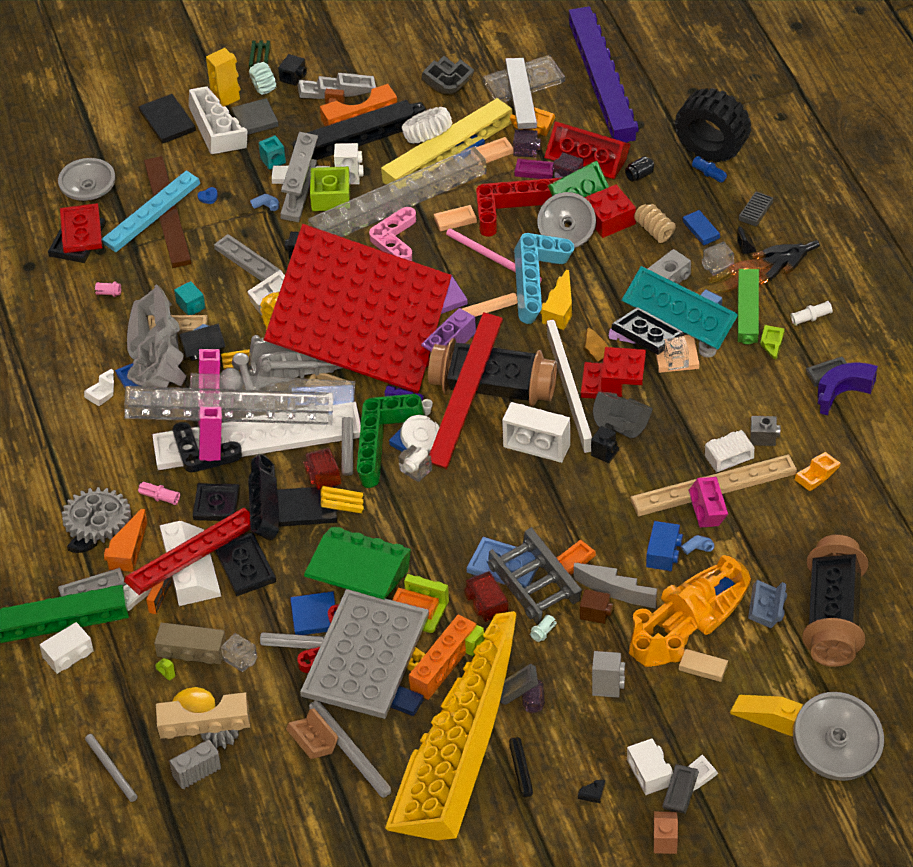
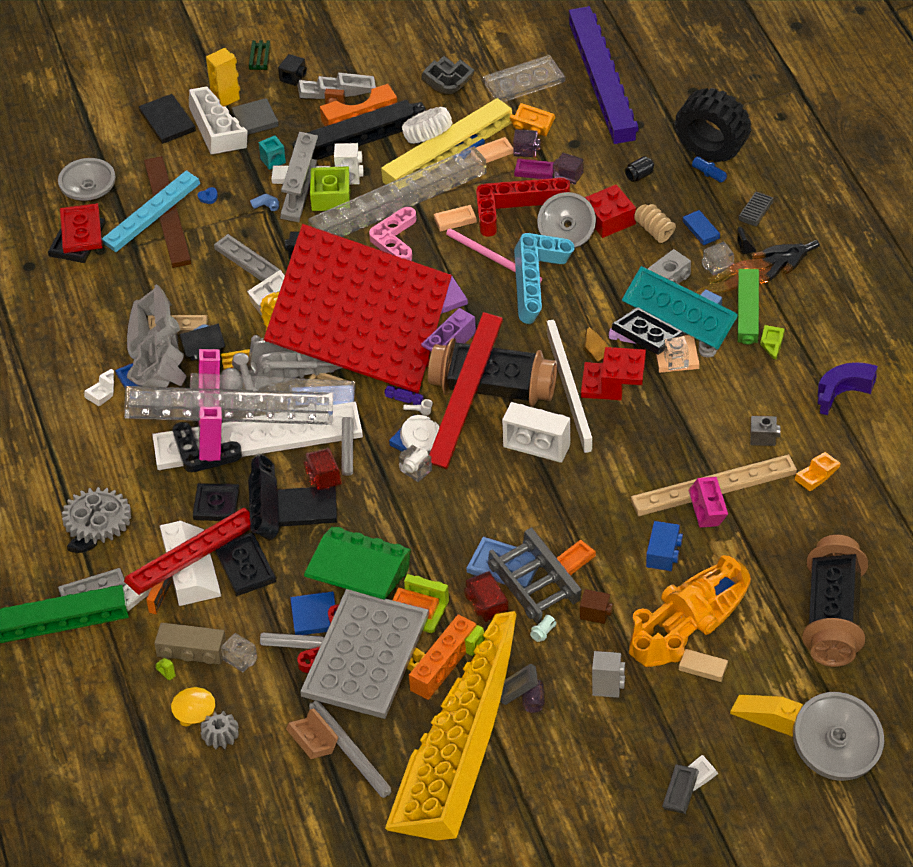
(66, 647): white brick -> none
(108, 289): bright pink pin -> none
(111, 768): light grey bar -> none
(126, 544): orange slope -> none
(159, 493): bright pink axle -> none
(189, 298): teal brick -> none
(195, 764): light grey brick -> none
(229, 714): tan arch -> none
(262, 78): light aqua gear -> none
(340, 497): yellow tile -> none
(375, 414): green beam -> none
(407, 701): dark blue tile -> none
(492, 305): light nougat axle -> none
(520, 93): tile -> none
(521, 767): black axle -> none
(559, 303): yellow slope -> none
(582, 181): tile -> none
(589, 146): red slope -> none
(592, 792): black tile -> none
(604, 444): black brick -> none
(619, 587): light grey slope -> none
(621, 414): dark grey brick -> none
(649, 766): white brick -> none
(665, 832): nougat slope -> none
(698, 542): medium blue arm -> none
(729, 450): white brick -> none
(767, 603): sand blue bracket -> none
(811, 313): white pin -> none
(817, 371): dark grey tile -> none

